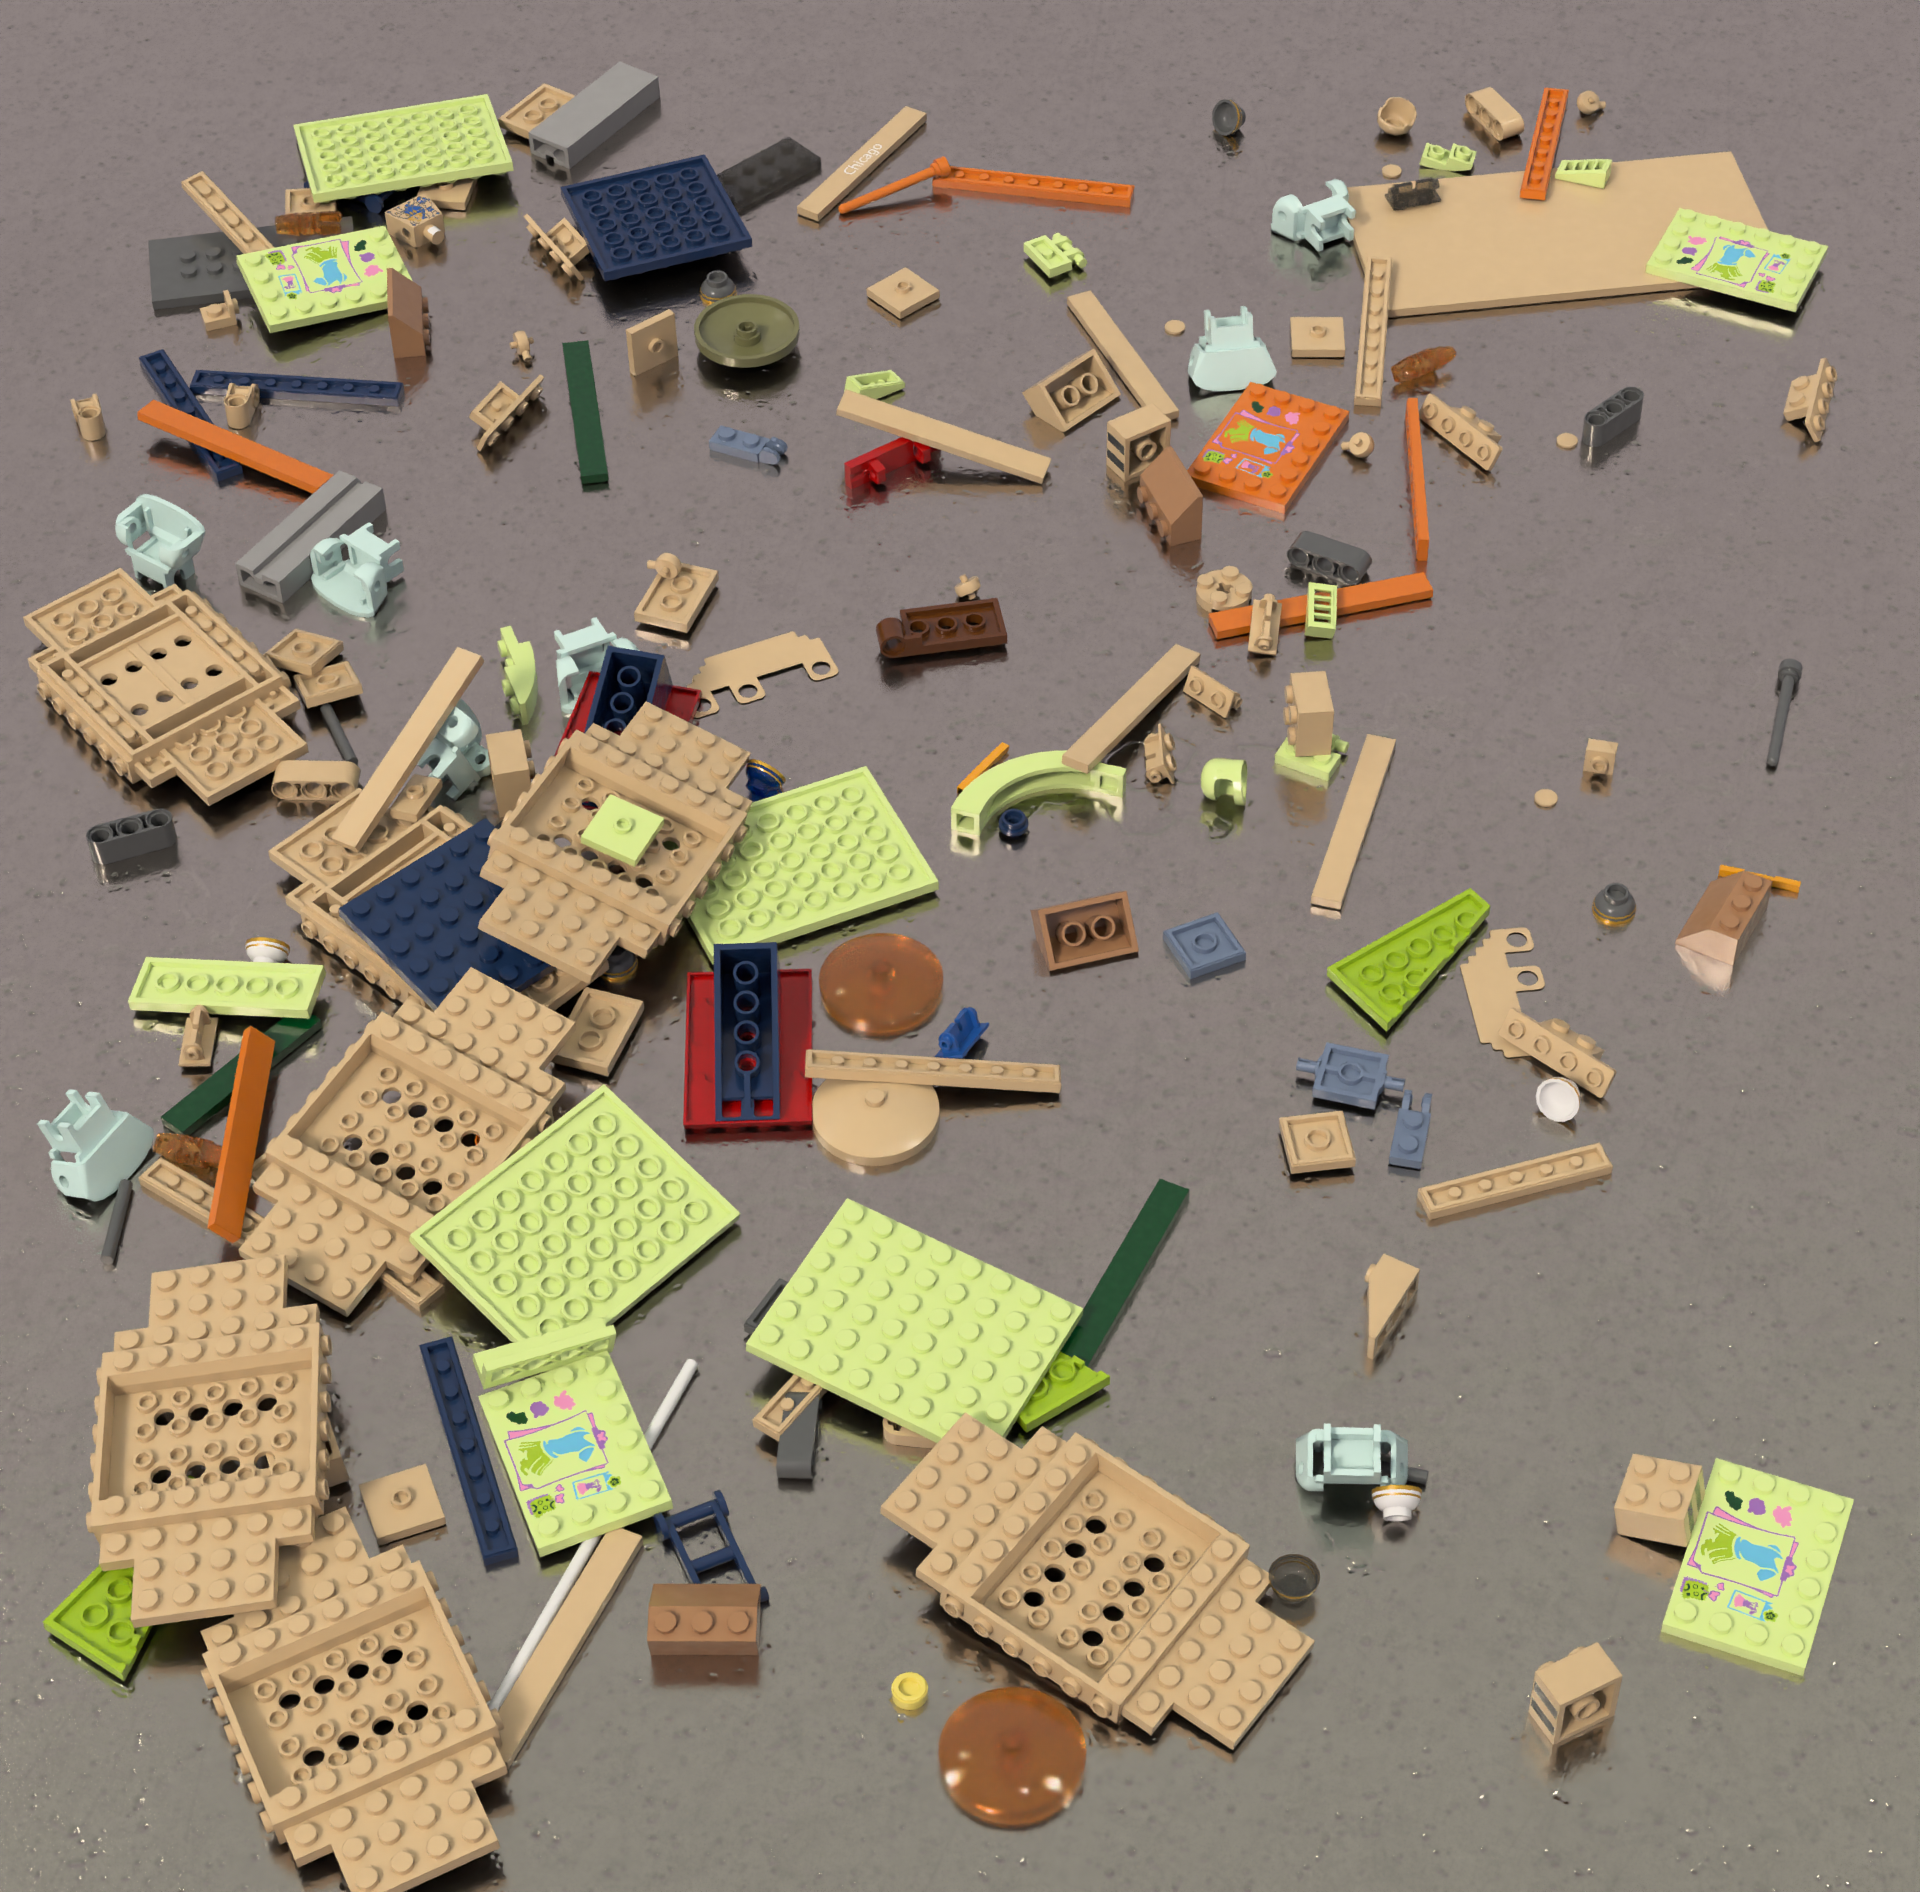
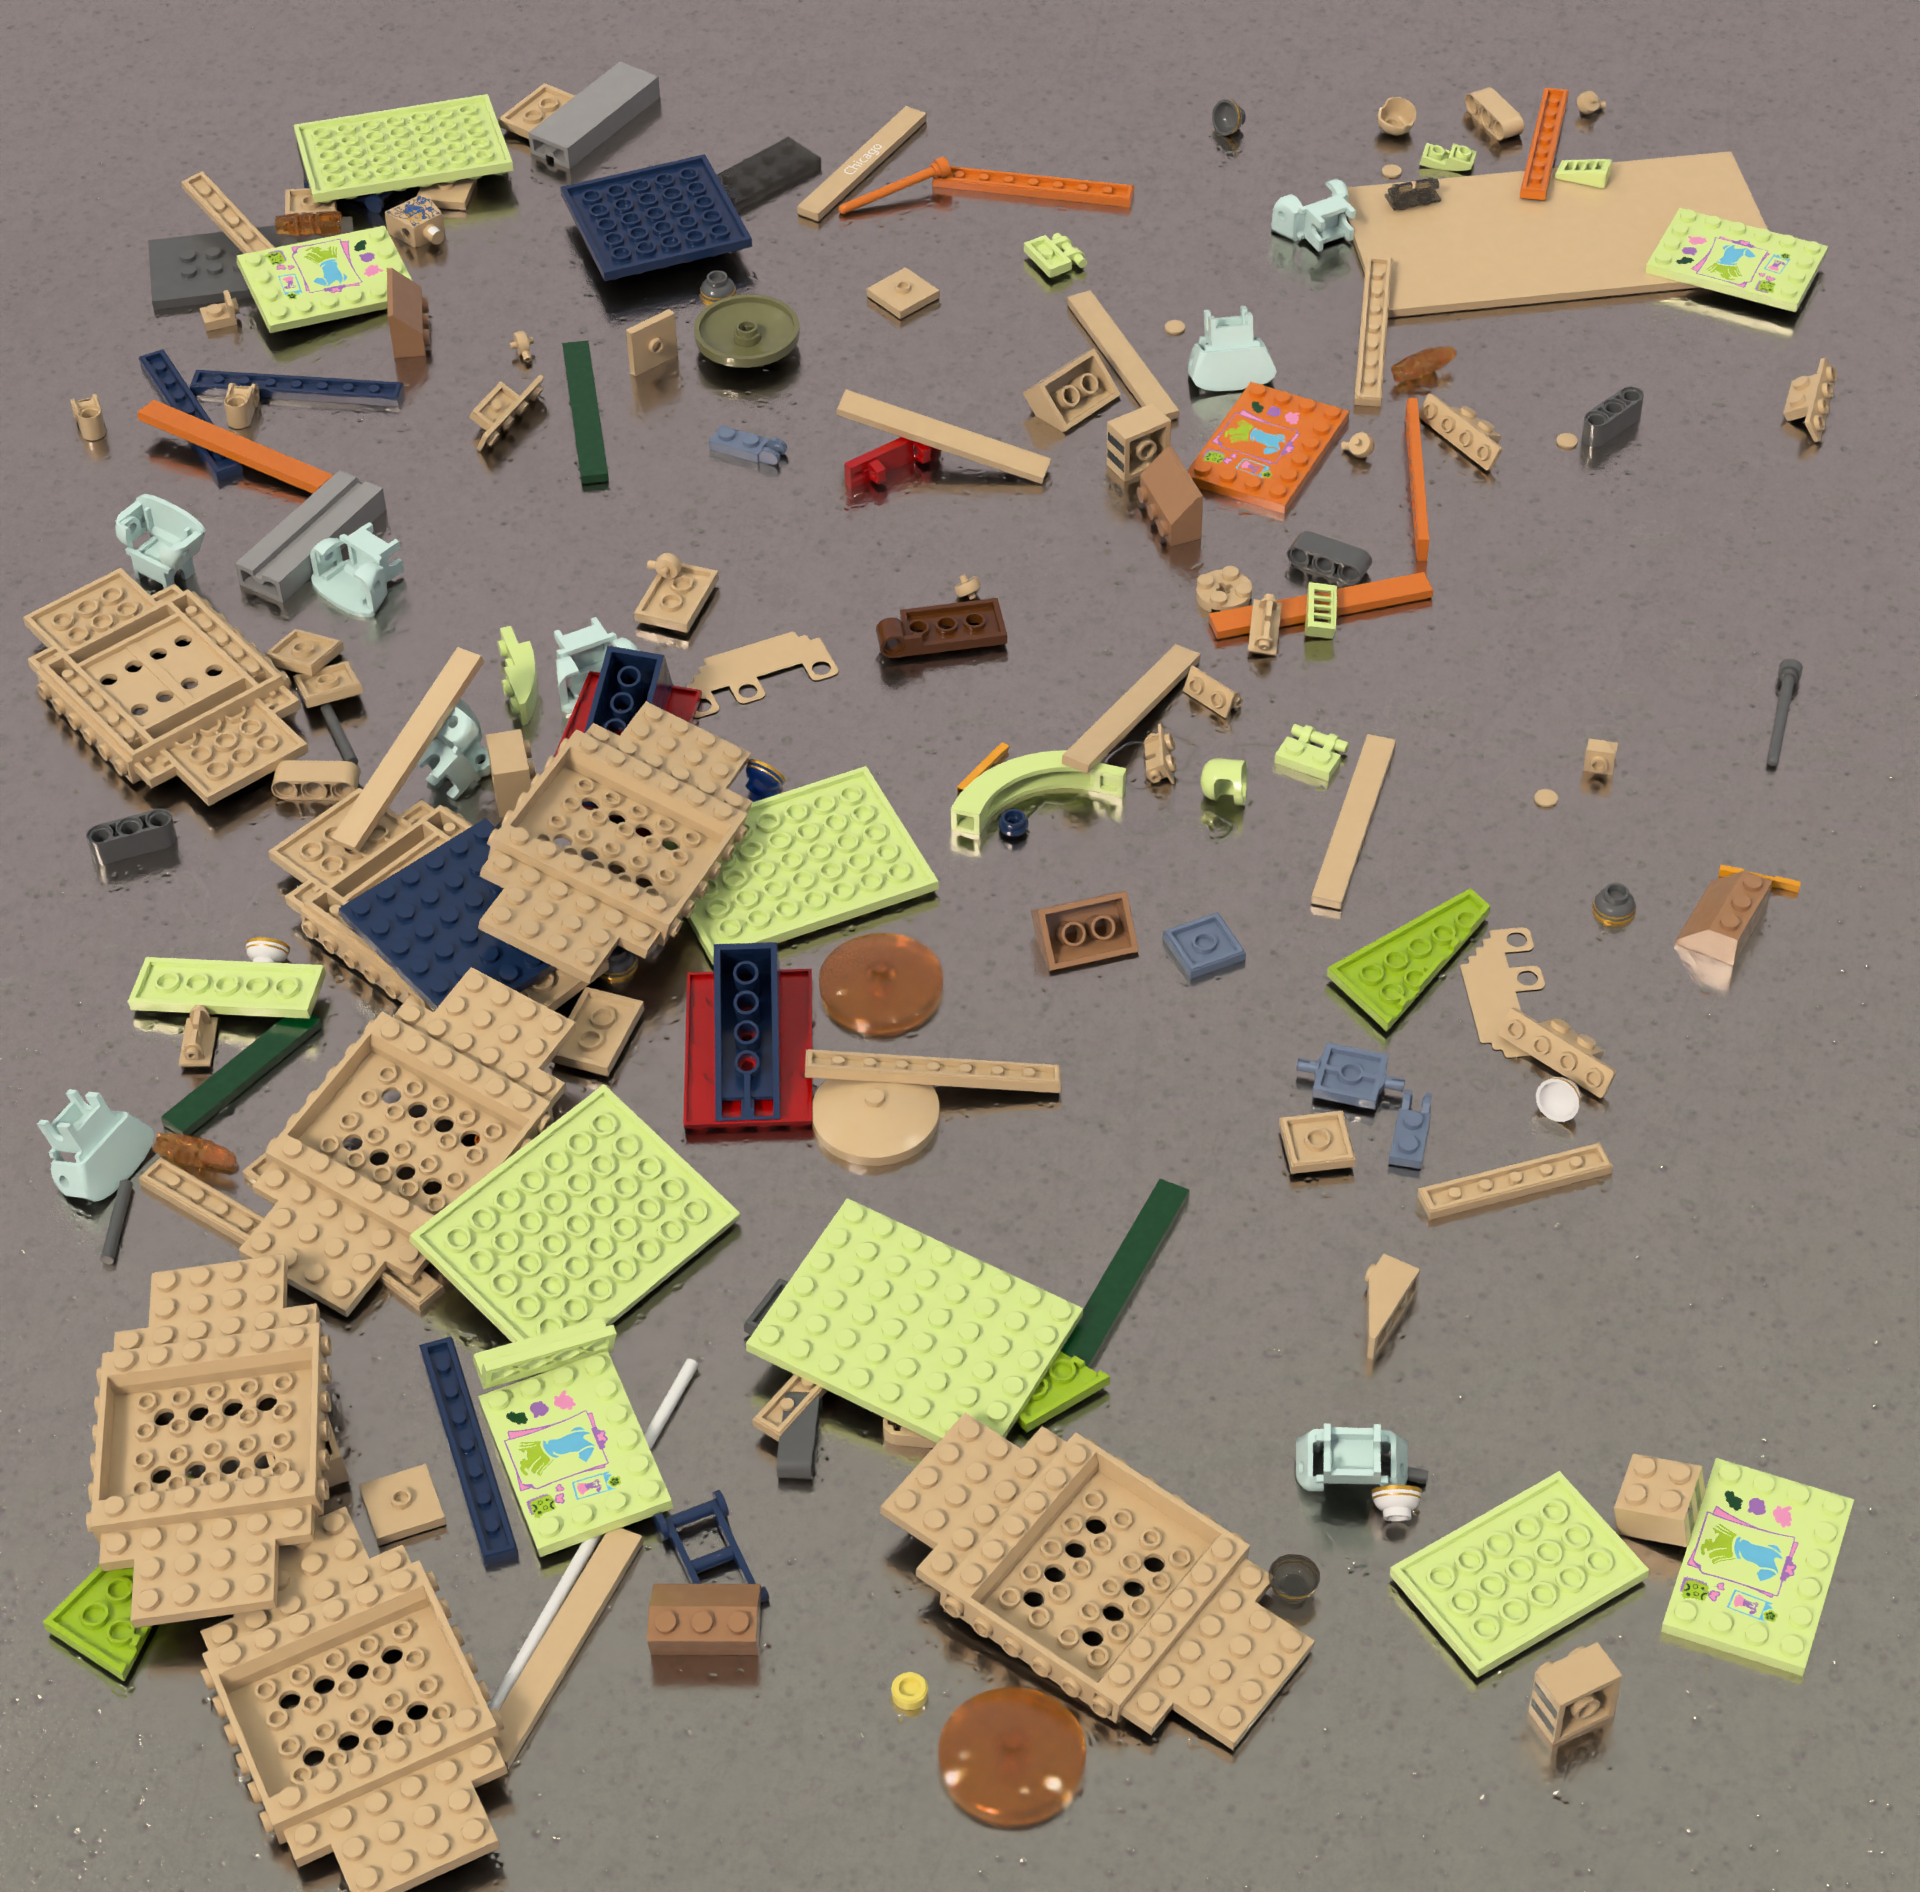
(241, 1135): orange tile -> none
(415, 798): tan plate -> none
(565, 243): tan bracket -> none
(622, 830): yellowish green plate -> none
(875, 384): yellowish green slope -> none
(961, 1035): blue hinge -> none
(1309, 713): tan brick -> none
(1317, 337): tan plate -> none
(1518, 1573): none -> yellowish green plate

